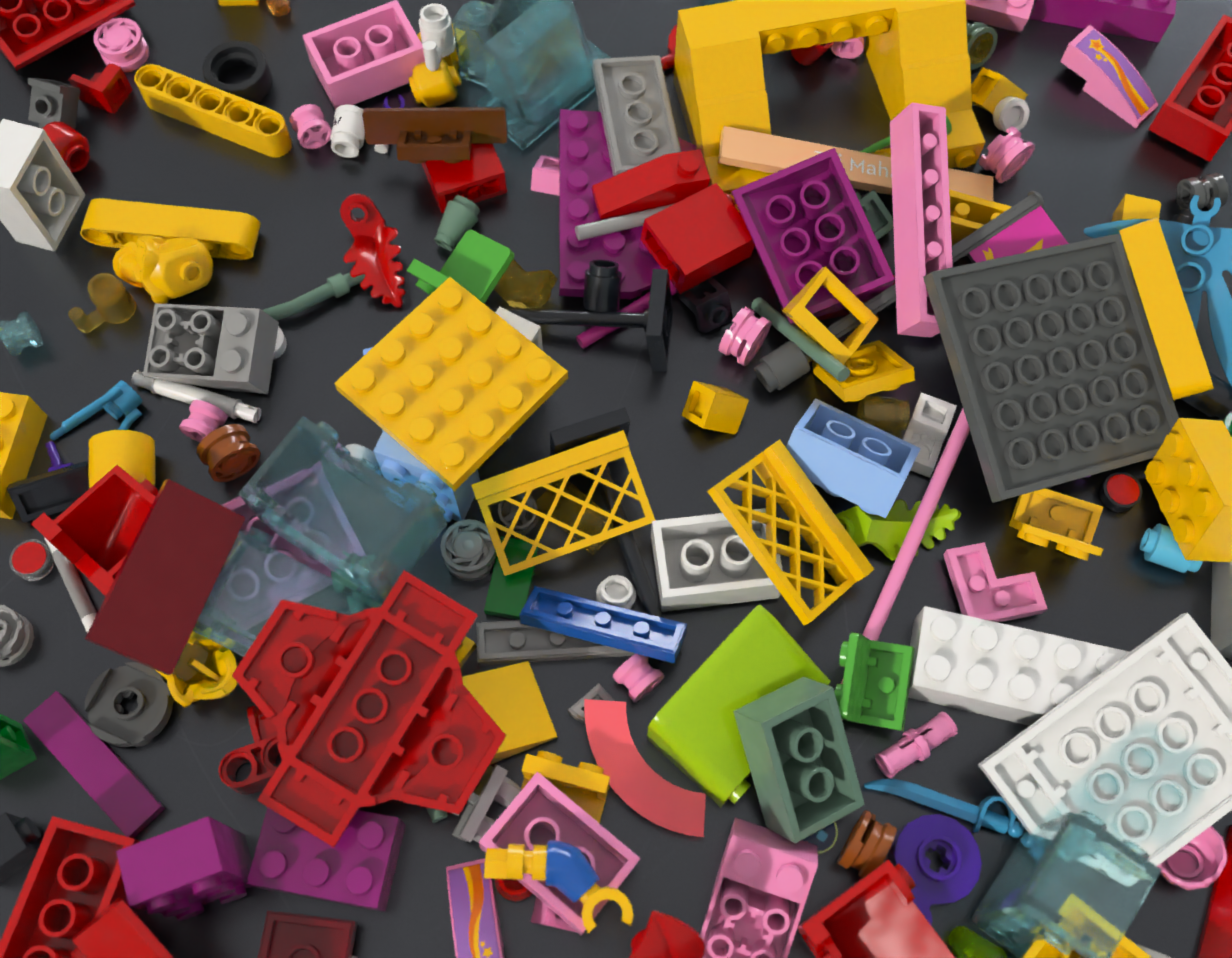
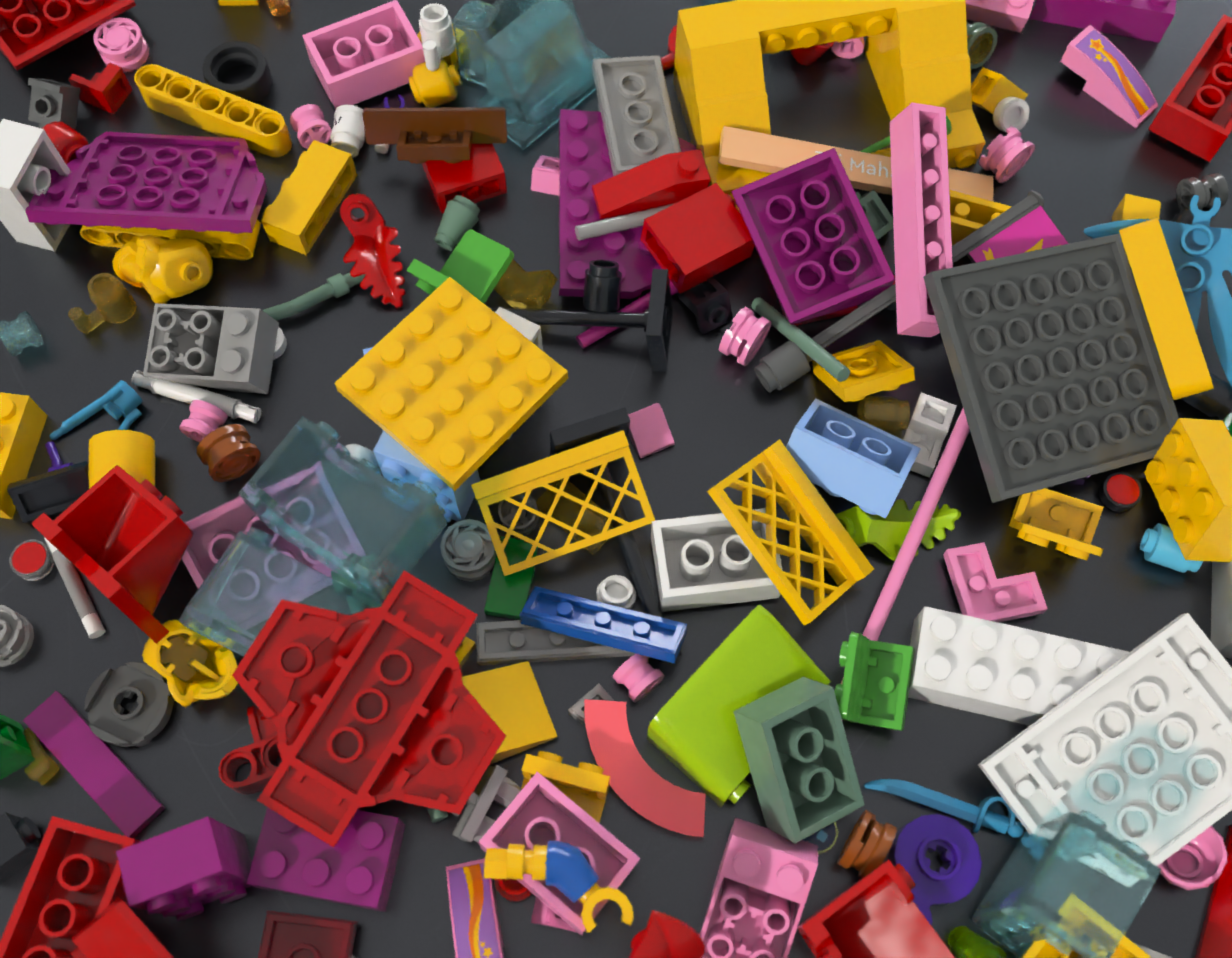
(43, 766): none -> clear yellow hand
(156, 184): none -> magenta plate
(166, 578): dark red tile -> none
(309, 197): none -> yellow brick
(649, 430): none -> bright pink slope
(714, 407): yellow panel -> none
(816, 330): yellow tile -> none
(916, 744): bright pink pin -> none

